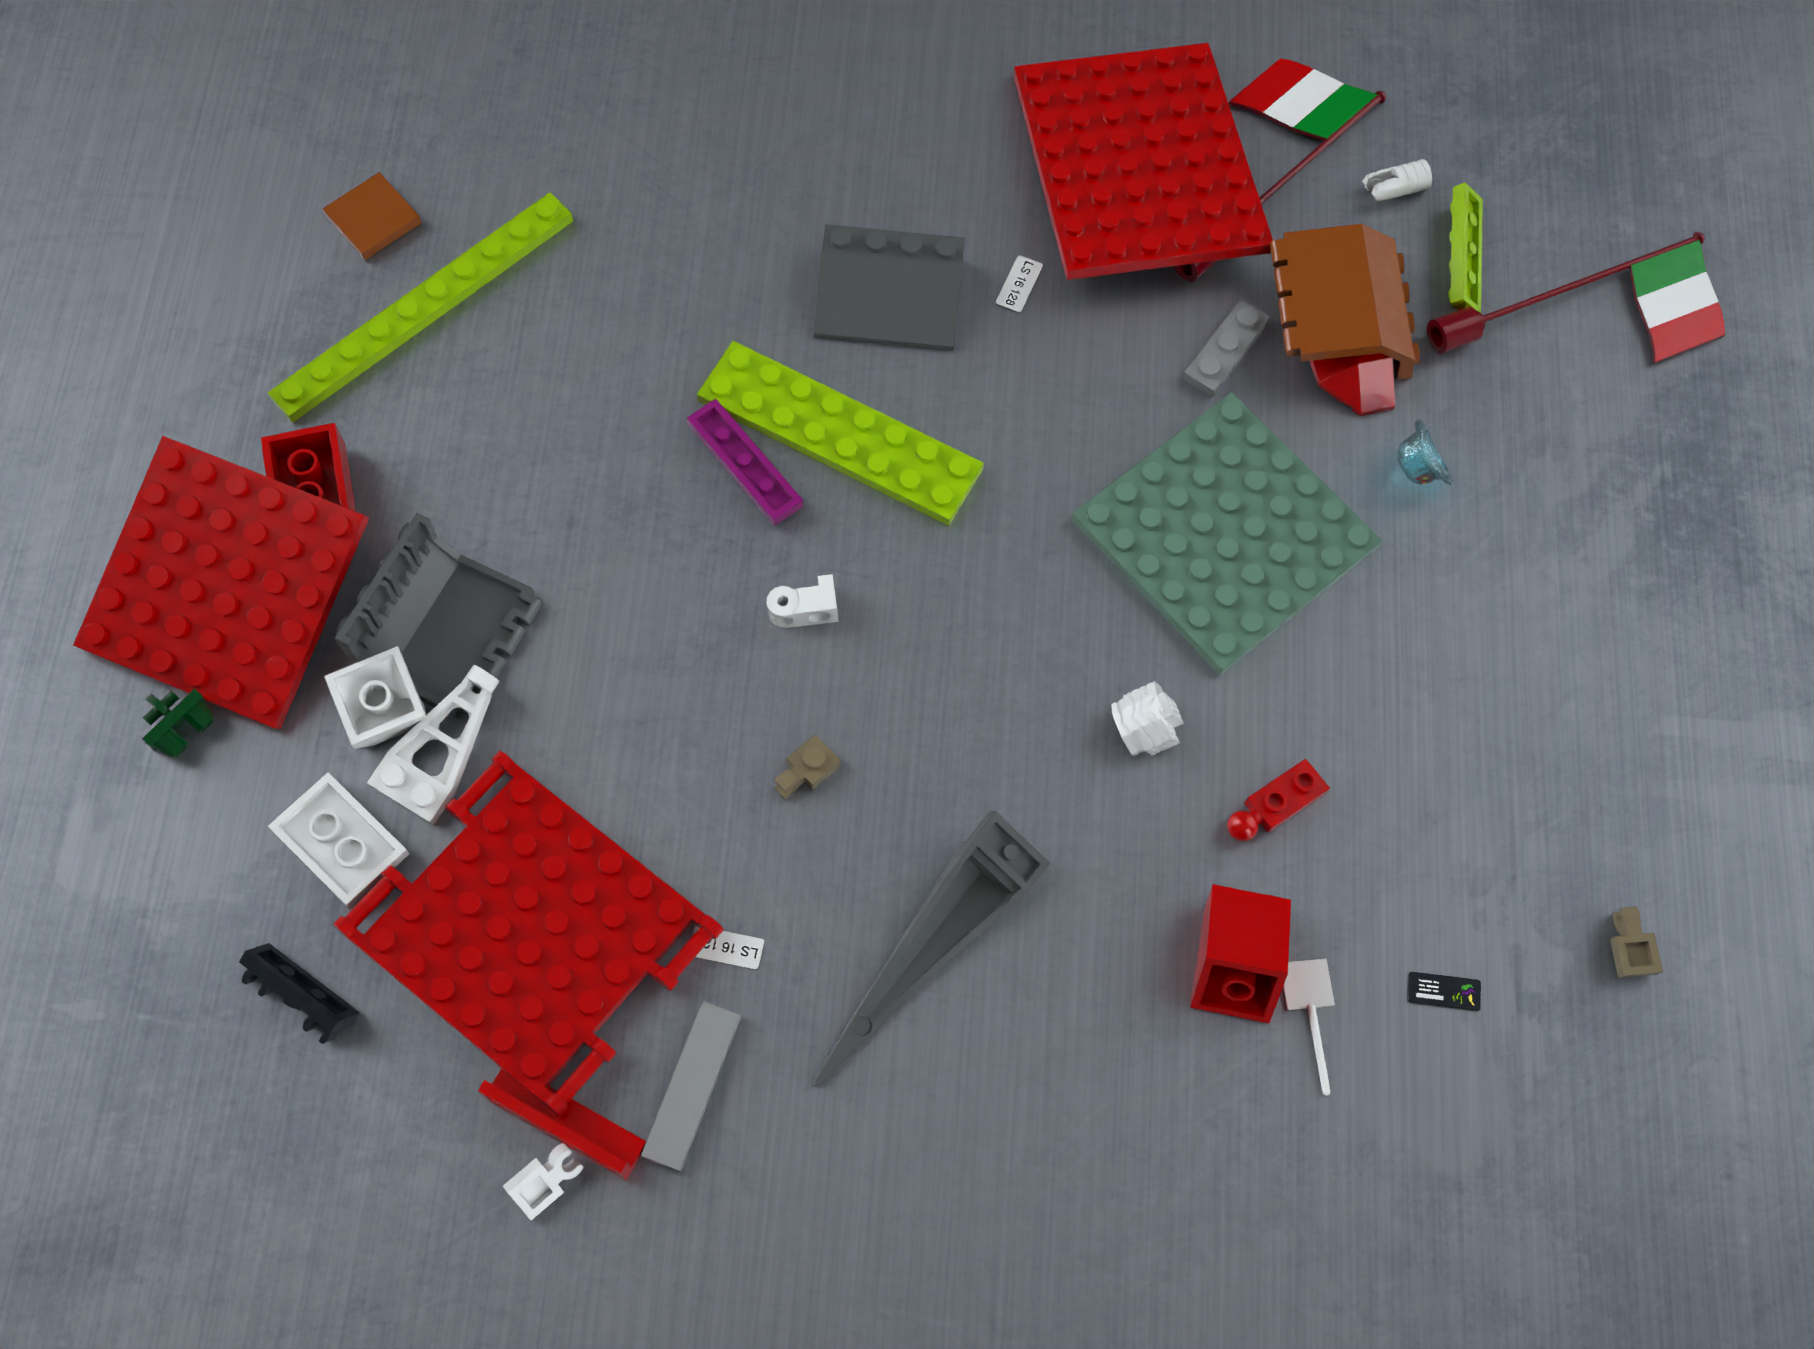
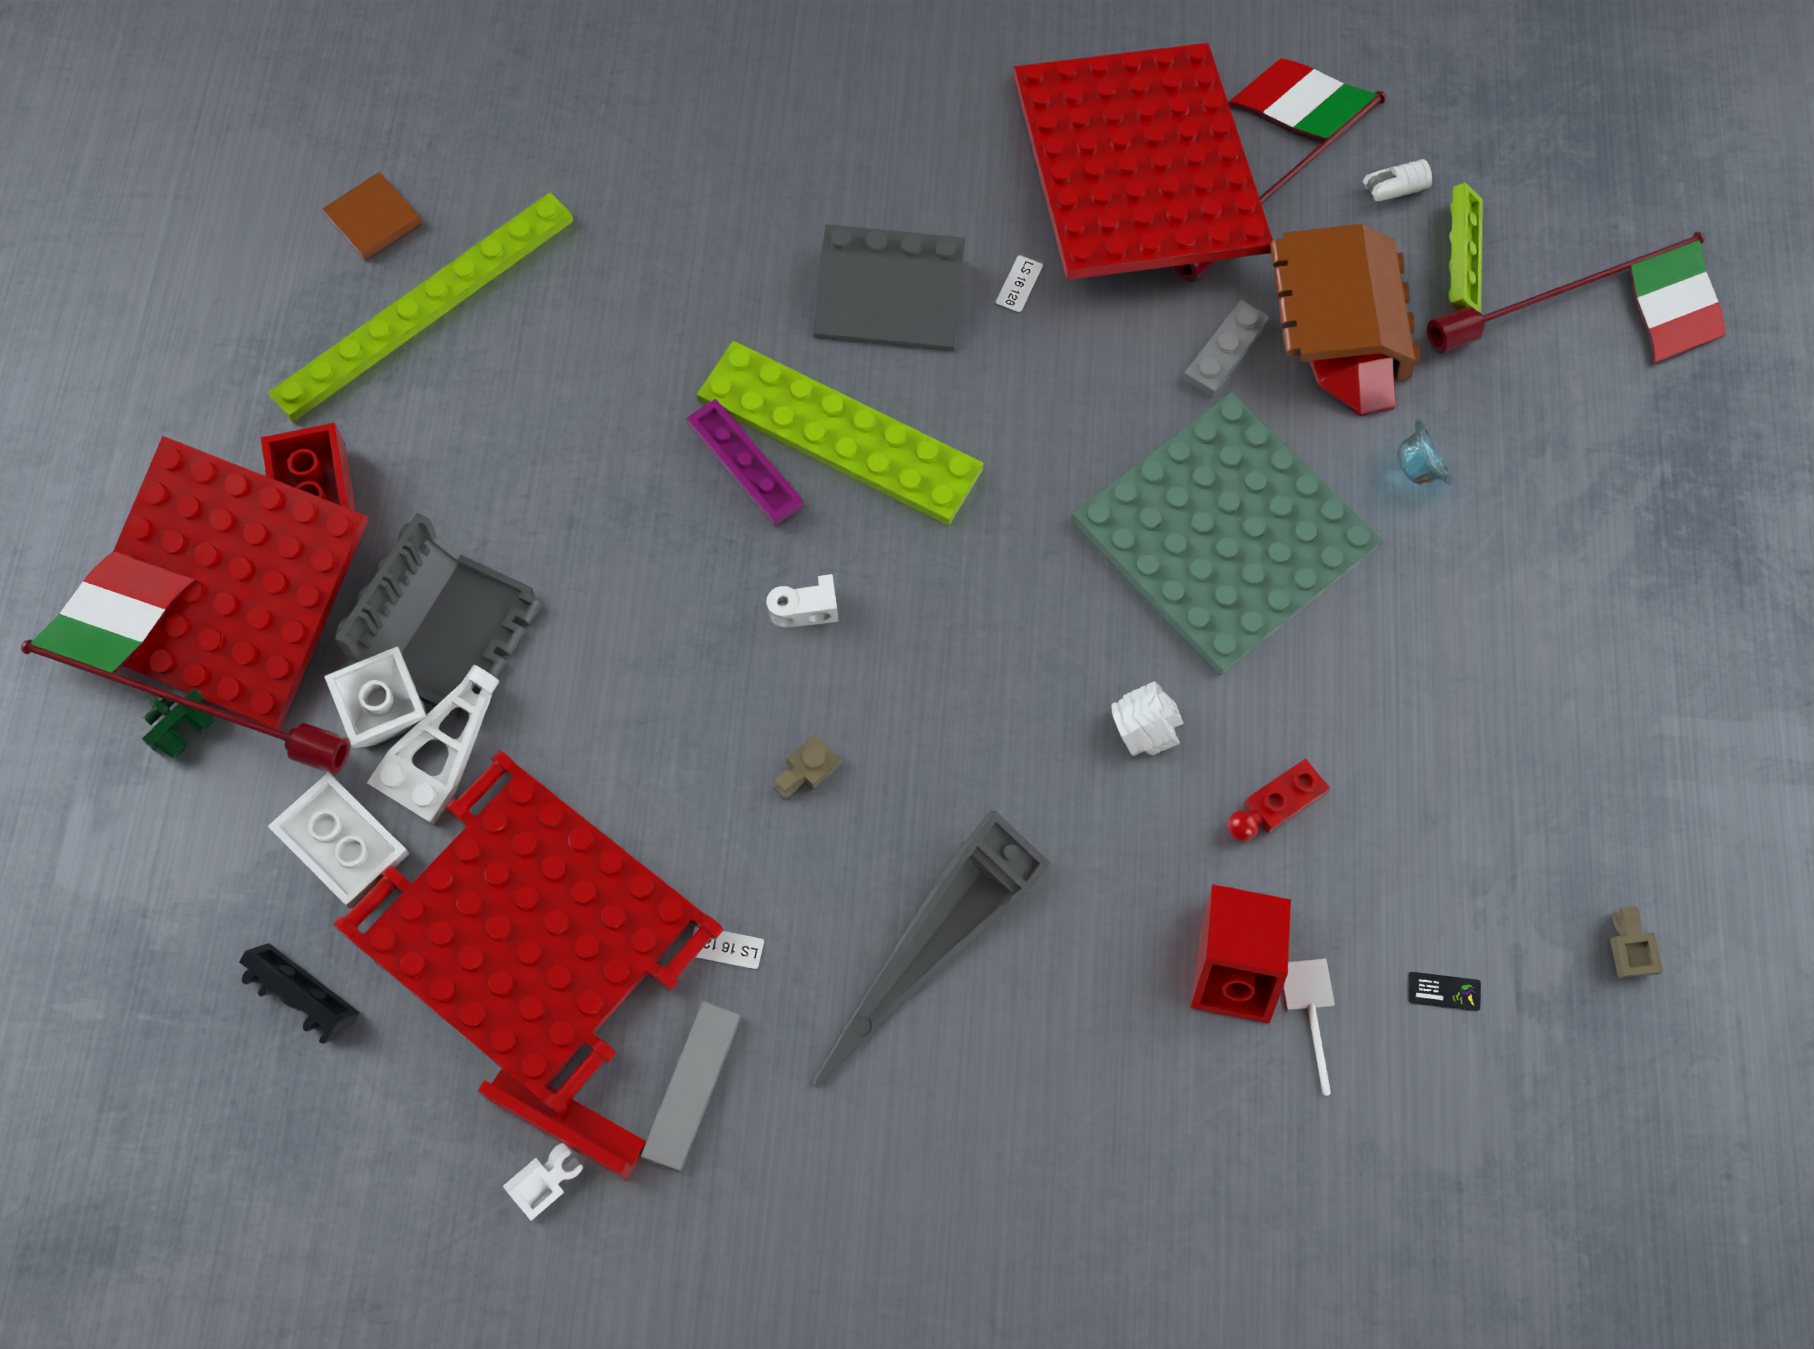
(114, 618): none -> flag

